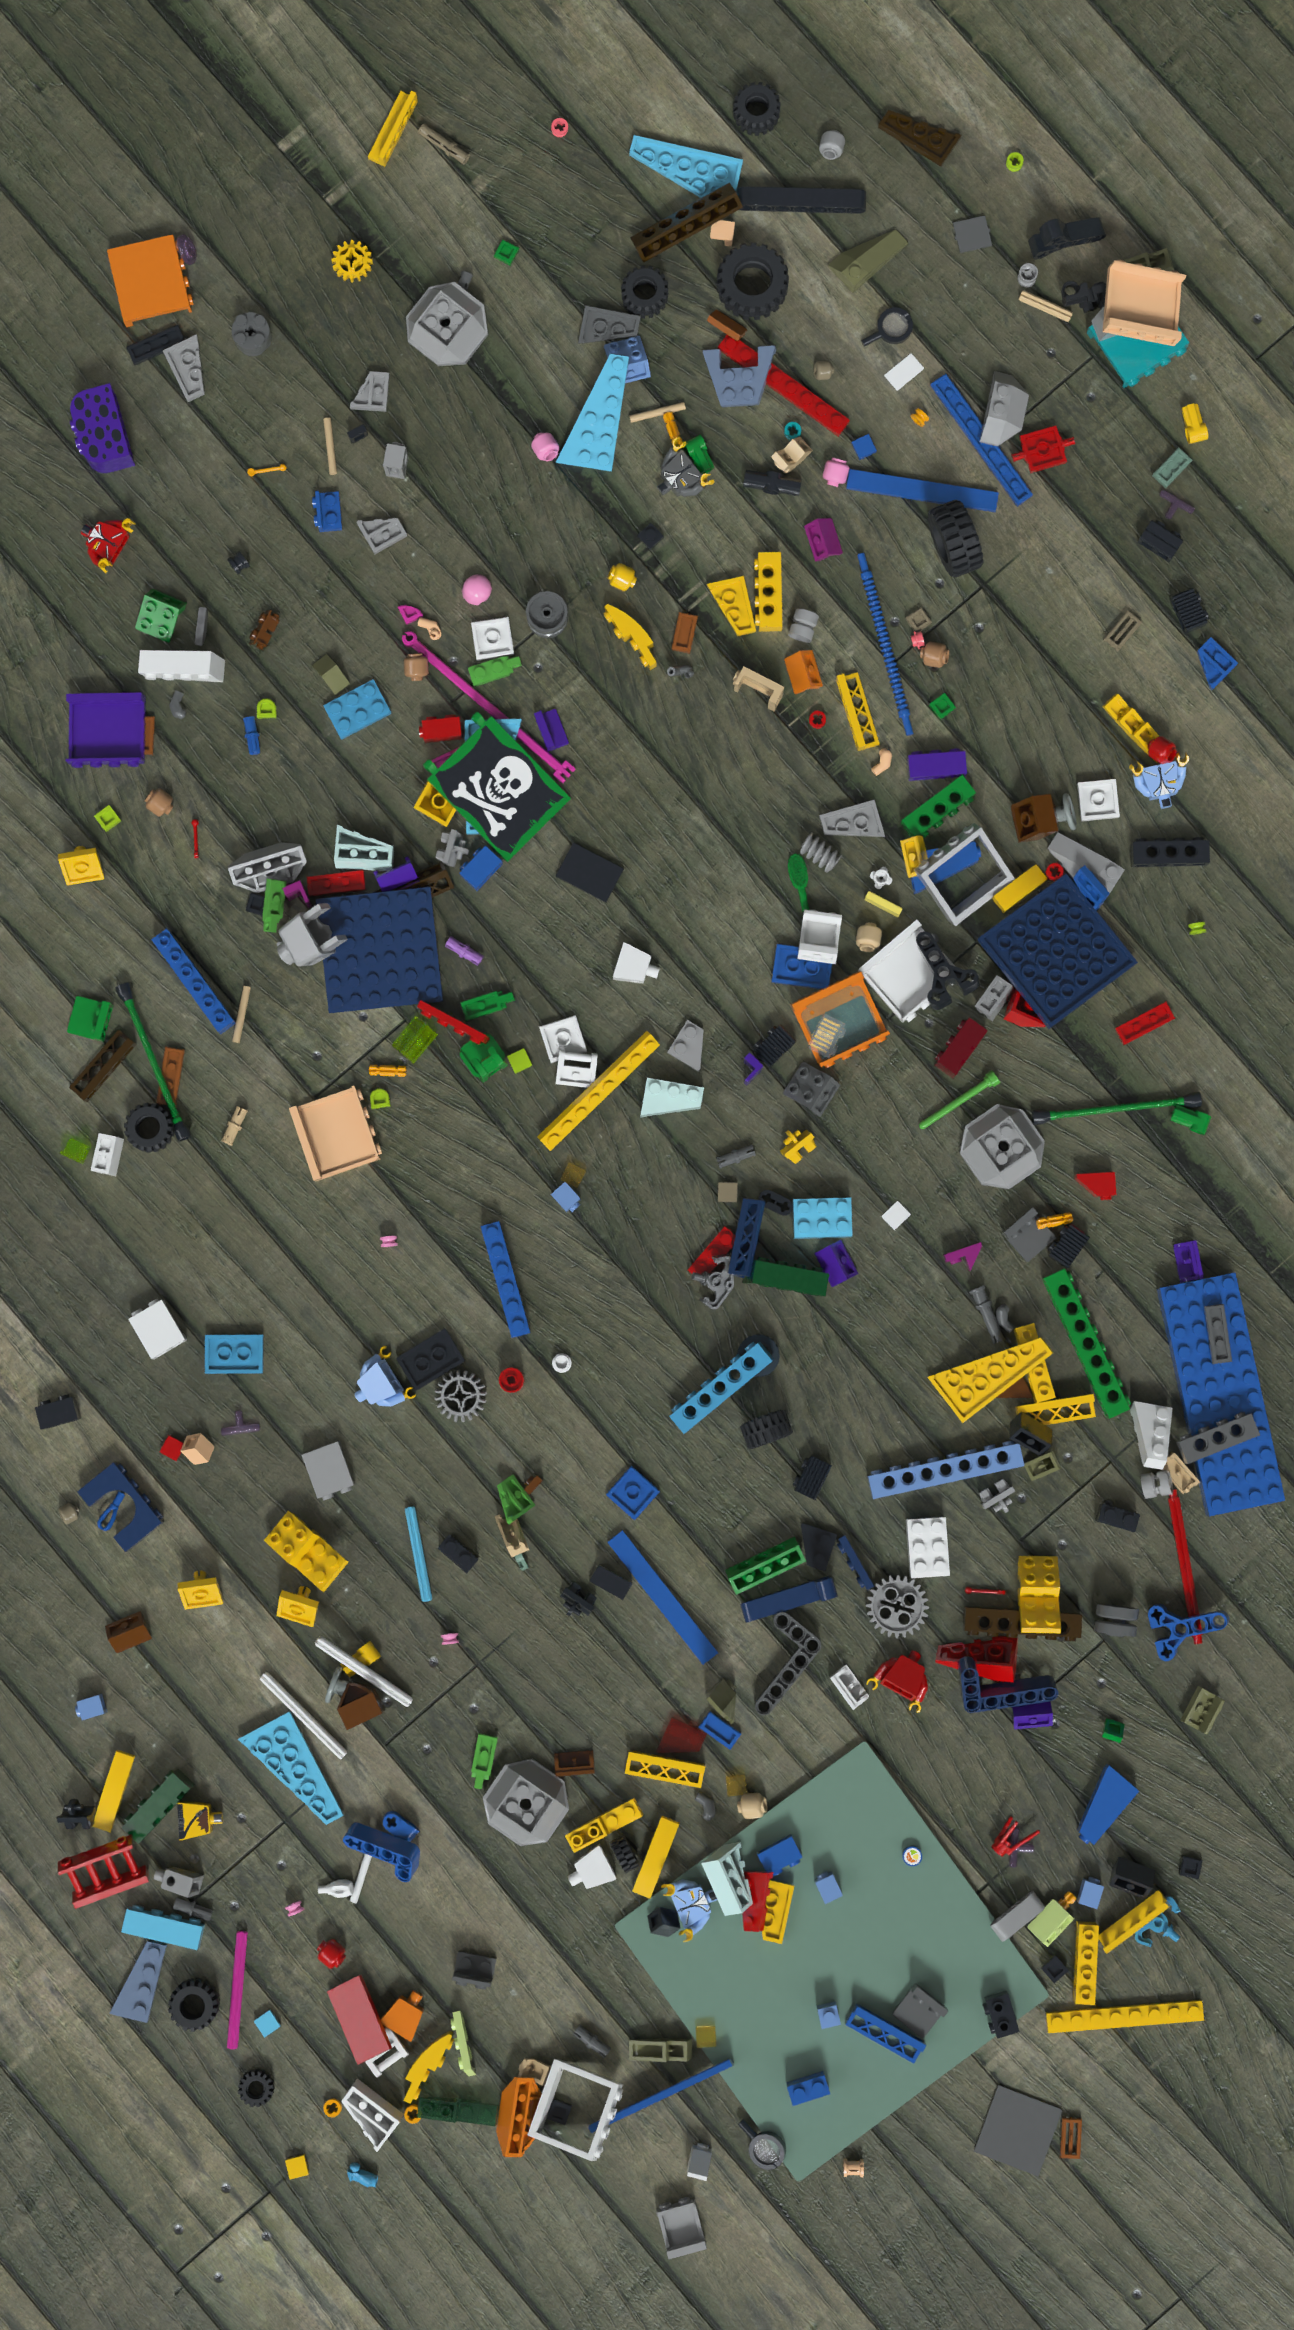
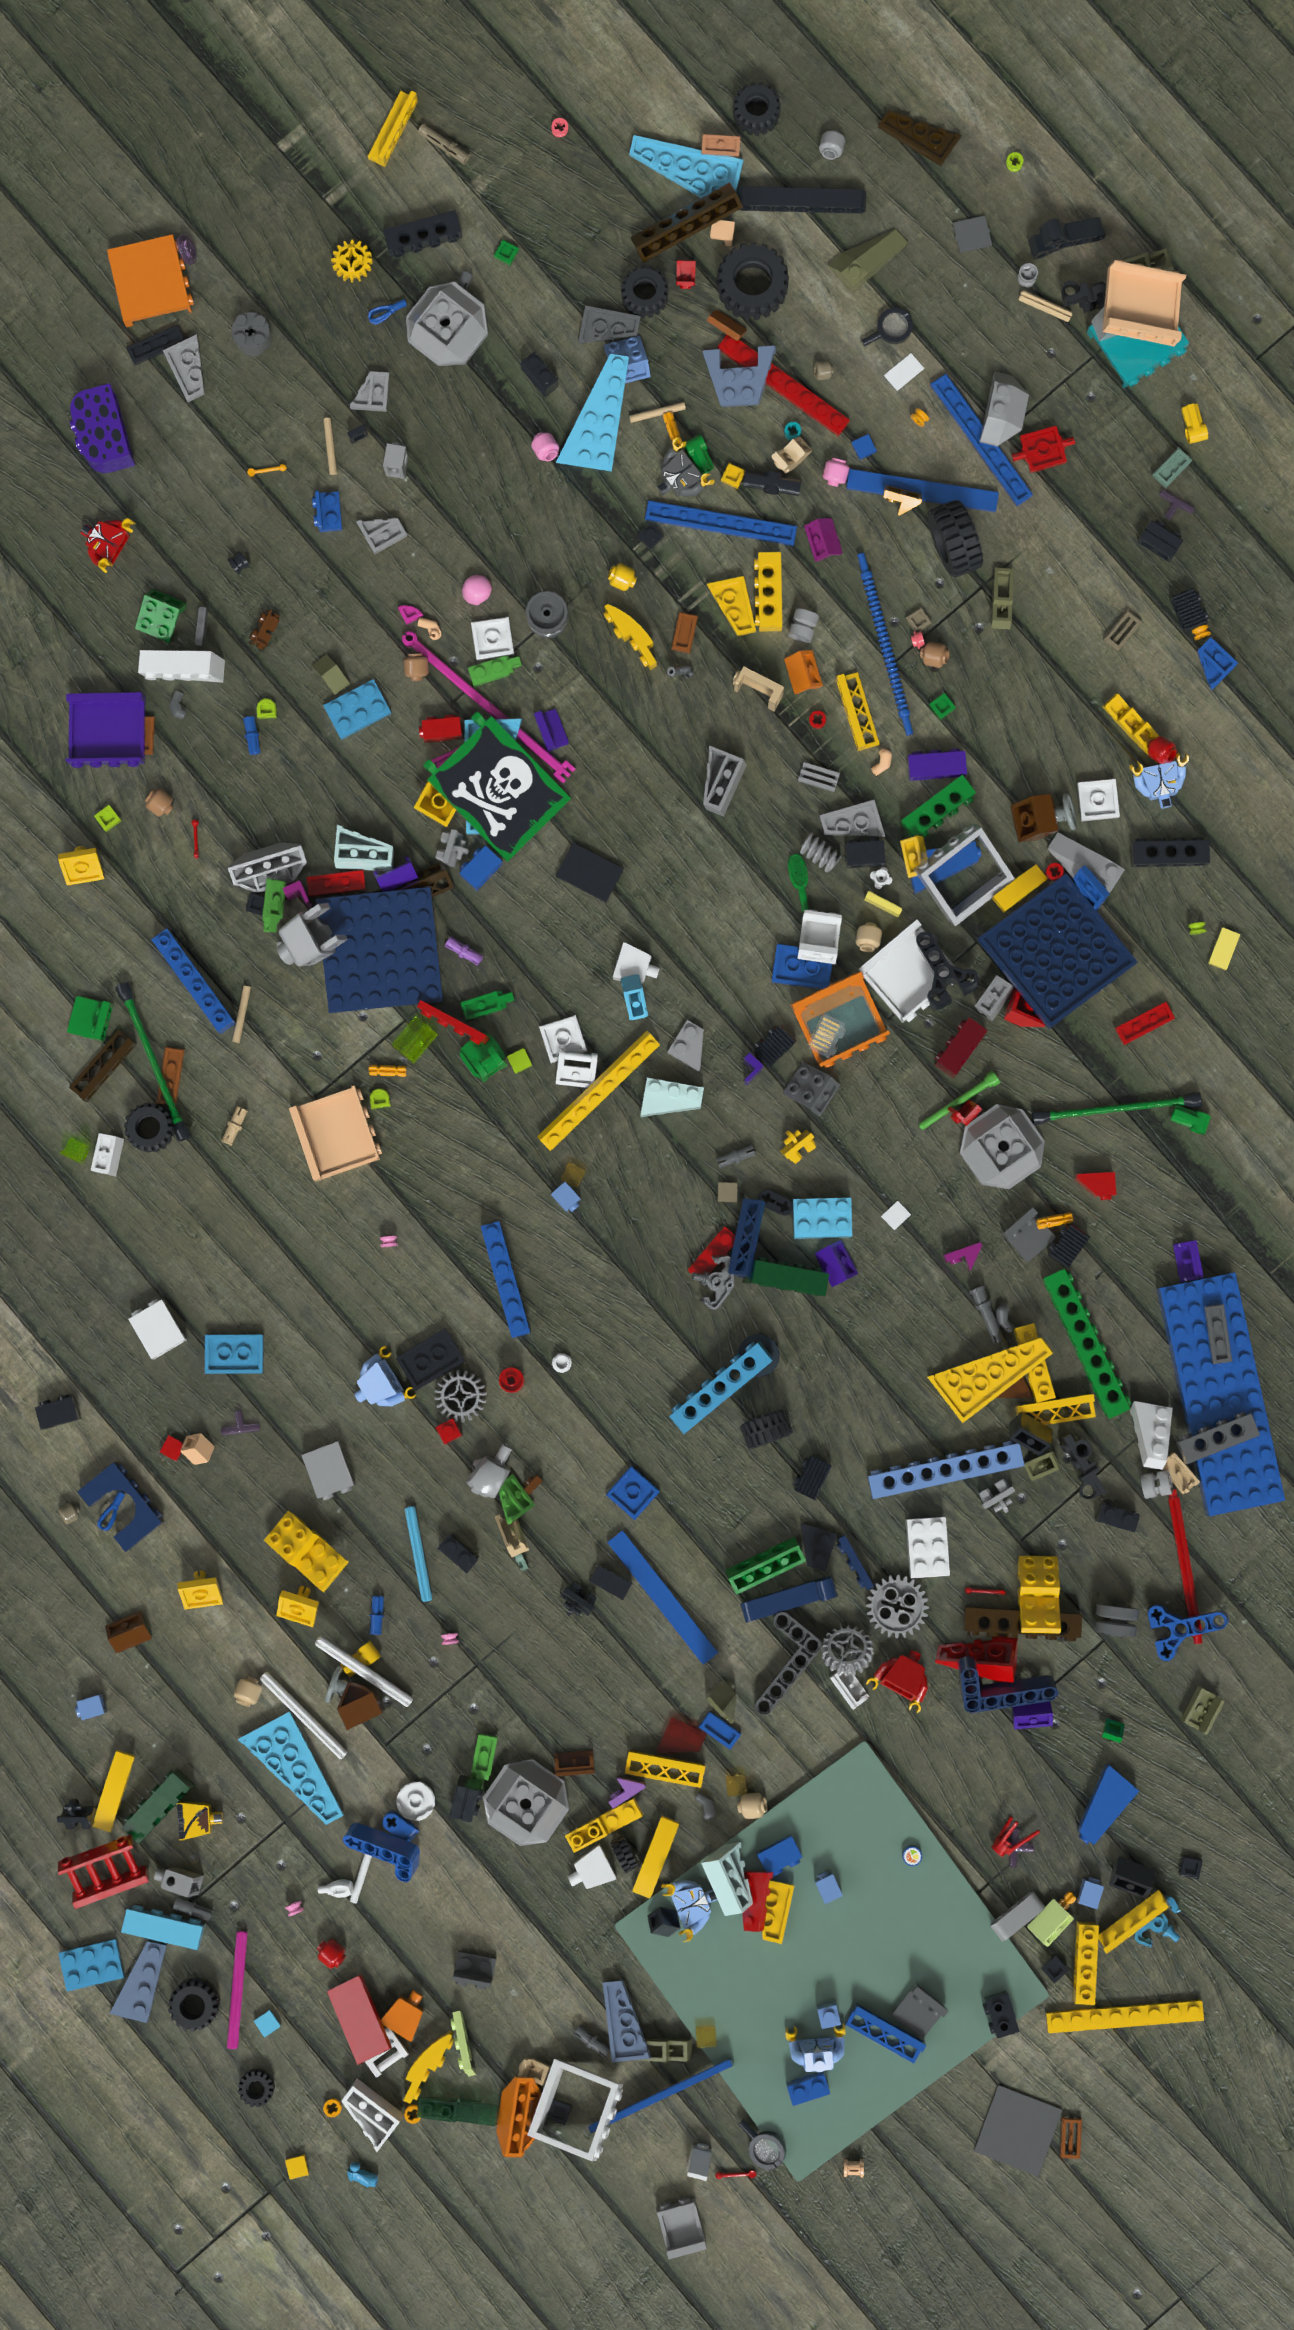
(91, 1964): none -> dark azure plate
(247, 1691): none -> tan head
(376, 1615): none -> blue axle
(391, 309): none -> blue piece
(414, 229): none -> black brick
(415, 1801): none -> white tile
(449, 1431): none -> red brick
(465, 1799): none -> black brick
(490, 1473): none -> light grey piece
(539, 374): none -> black brick
(624, 2030): none -> sand blue wing
(630, 1788): none -> medium lavender slope
(634, 997): none -> medium azure brick
(685, 273): none -> red bracket
(720, 145): none -> nougat panel
(720, 523): none -> blue tile
(722, 780): none -> light grey wedge
(733, 475): none -> yellow tile
(752, 2174): none -> red hinge
(817, 2053): none -> light blue torso
(822, 770): none -> light grey tile
(859, 1657): none -> light grey gear
(864, 854): none -> black brick
(906, 498): none -> slope
(966, 1113): none -> red bracket
(1002, 598): none -> olive slope
(1079, 1462): none -> black plate
(1201, 632): none -> light orange bush
(1224, 948): none -> light yellow tile

